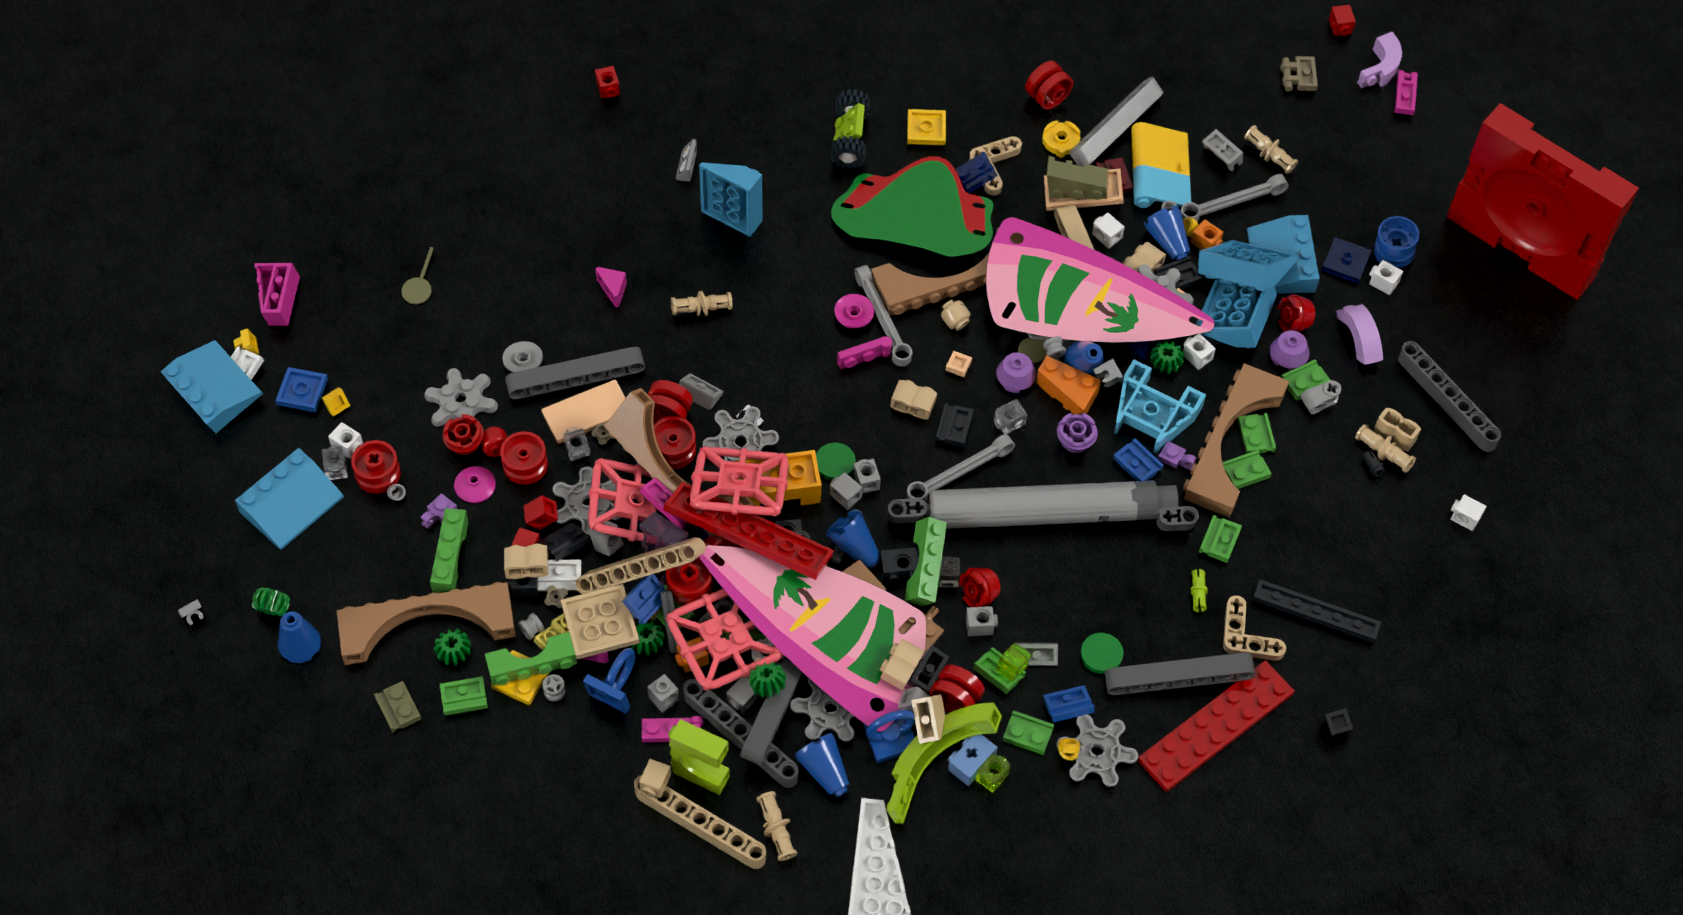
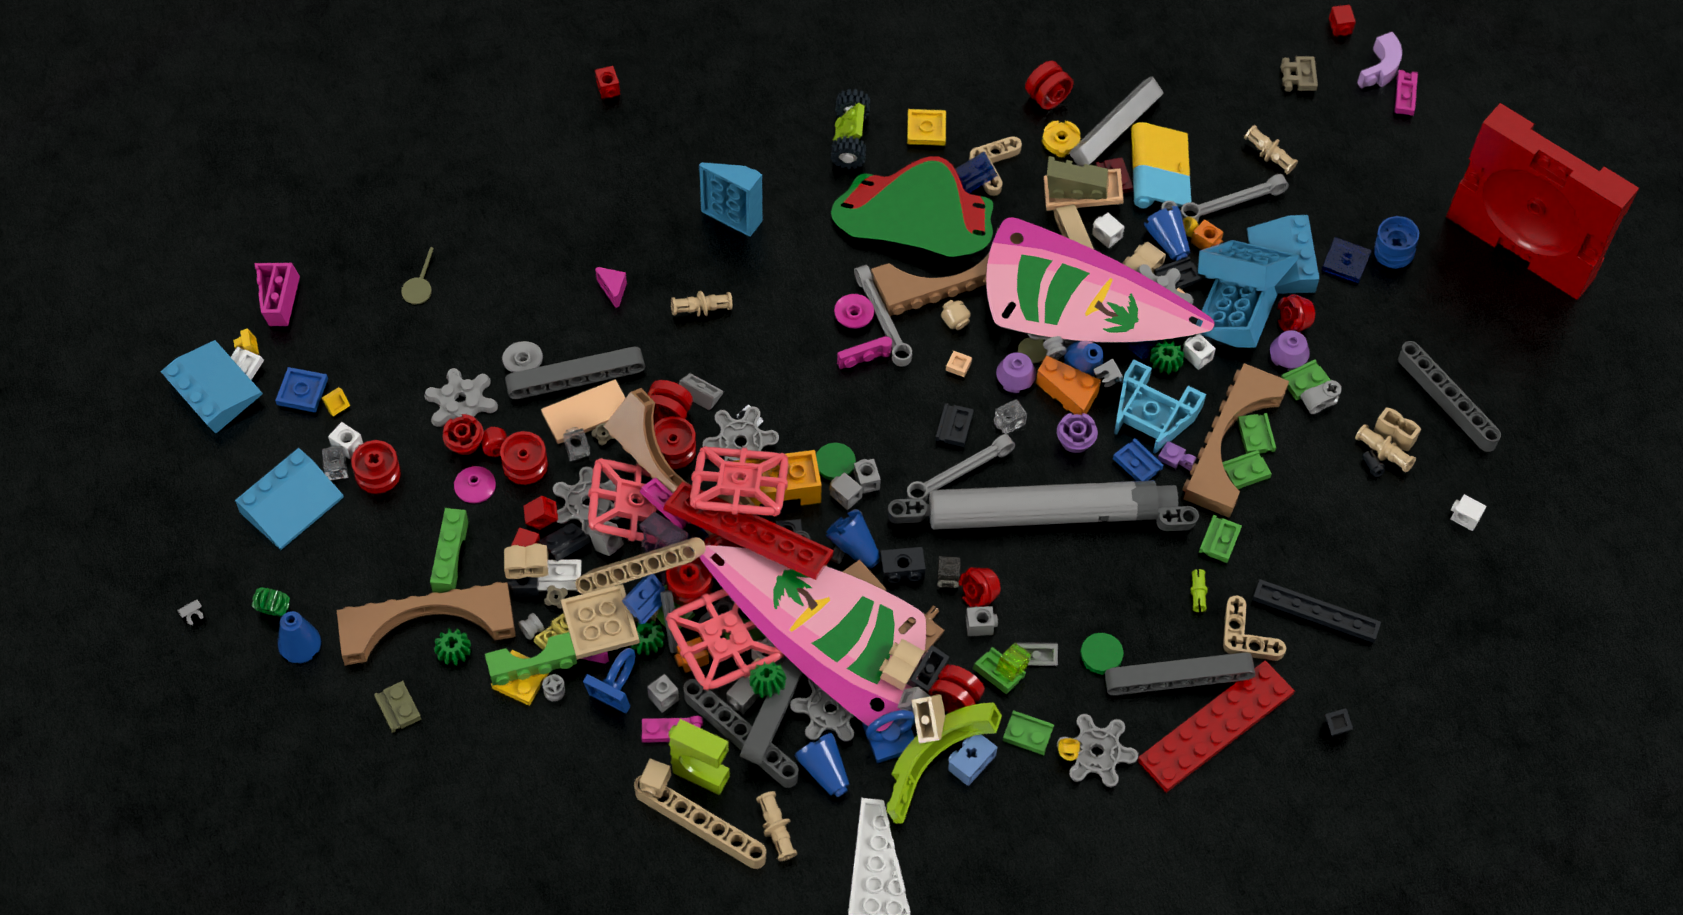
(397, 495): light grey hinge -> none
(436, 510): medium lavender plate -> none
(463, 695): bright green plate -> none
(687, 161): light grey slope -> none
(913, 399): tan brick -> none
(924, 582): bright green arch -> none
(988, 779): clear neon green brick -> none
(1068, 703): blue plate -> none
(1223, 149): light grey hinge -> none
(1364, 332): lavender arch -> none
(1385, 277): white brick -> none

